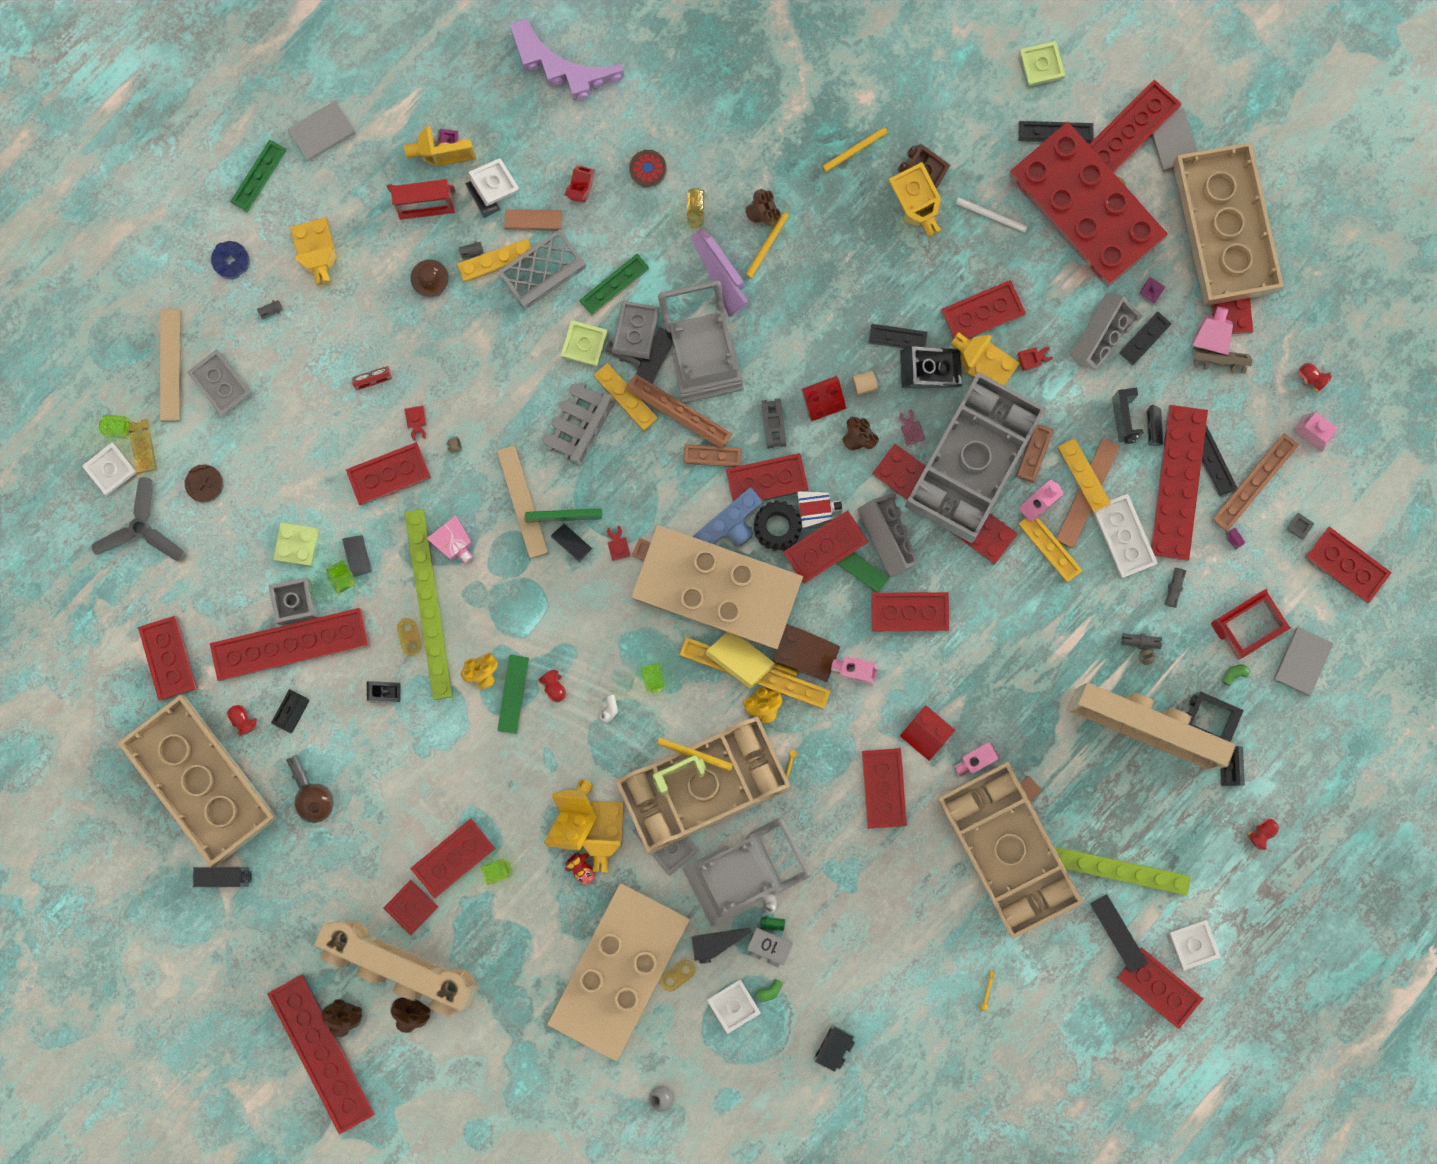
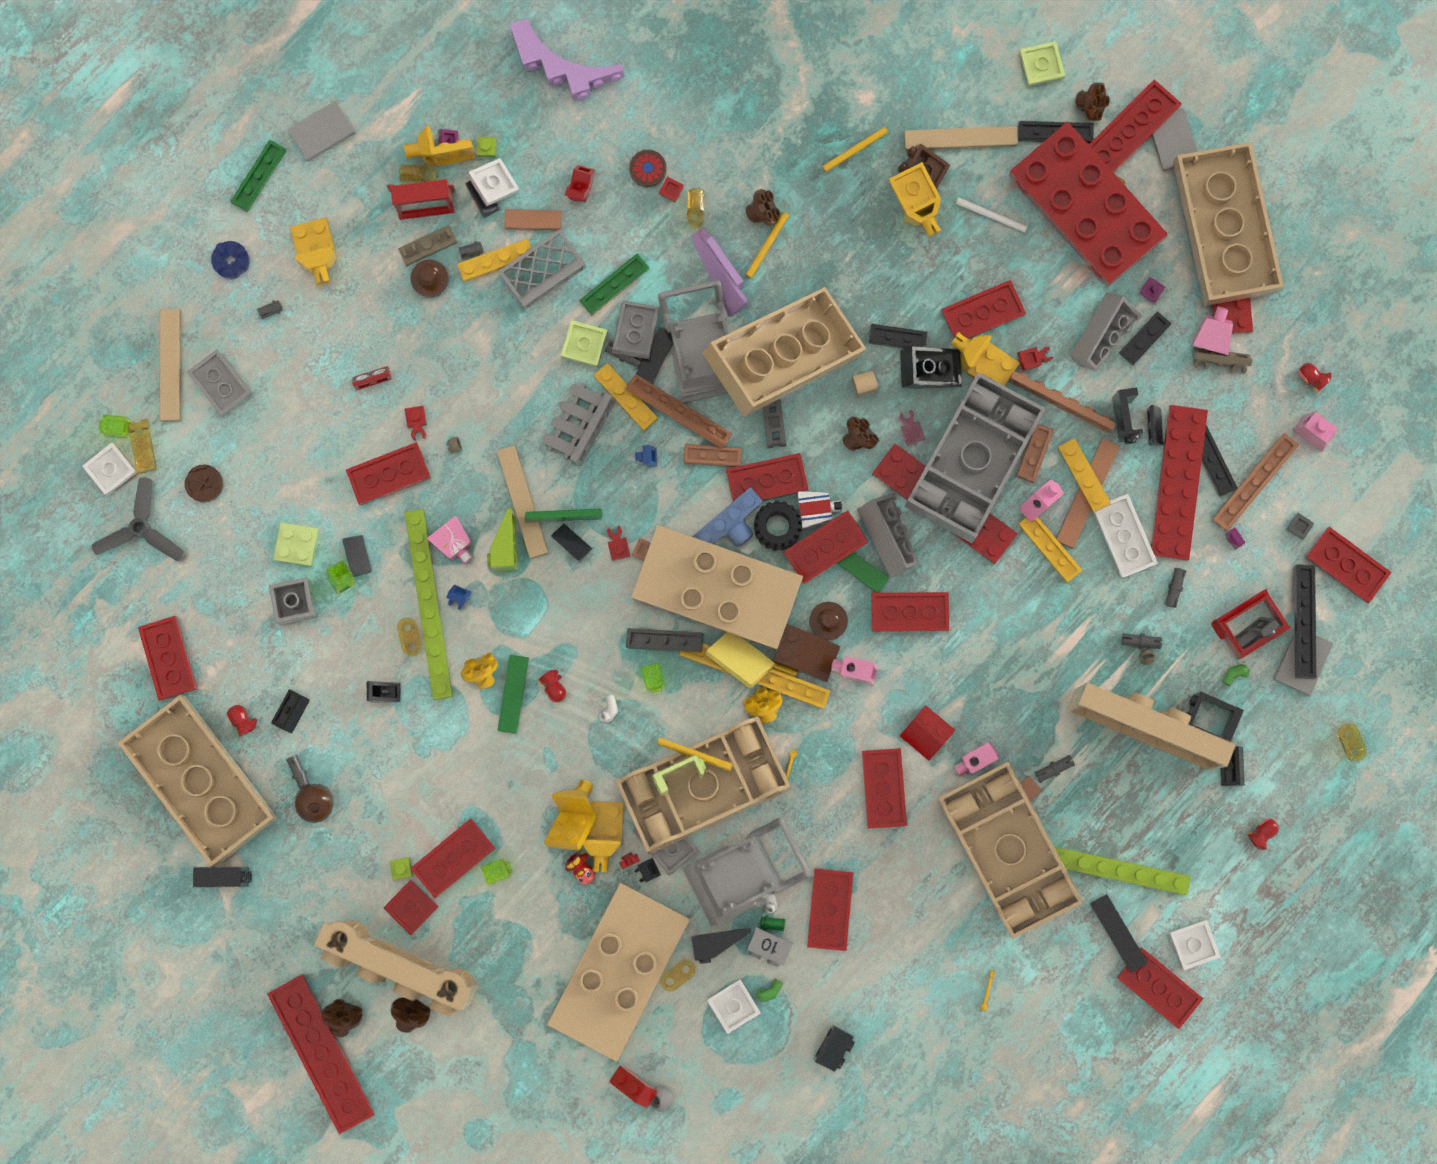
(289, 644): red plate -> none
(401, 868): none -> lime plate
(417, 173): none -> clear yellow piece
(427, 245): none -> dark tan plate
(458, 595): none -> blue tile
(486, 147): none -> lime plate
(504, 546): none -> lime slope
(628, 860): none -> red plate
(633, 1086): none -> red brick
(648, 456): none -> blue tile
(648, 870): none -> black tile
(664, 640): none -> black plate
(671, 189): none -> red plate
(783, 351): none -> tan plate
(824, 398): red plate -> none
(828, 620): none -> reddish brown plate
(830, 909): none -> red plate
(962, 137): none -> tan tile
(1054, 768): none -> dark grey pin
(1069, 405): none -> nougat plate
(1093, 101): none -> reddish brown plate
(1261, 627): none -> dark grey plate
(1305, 621): none -> black plate
(1354, 741): none -> clear yellow plate

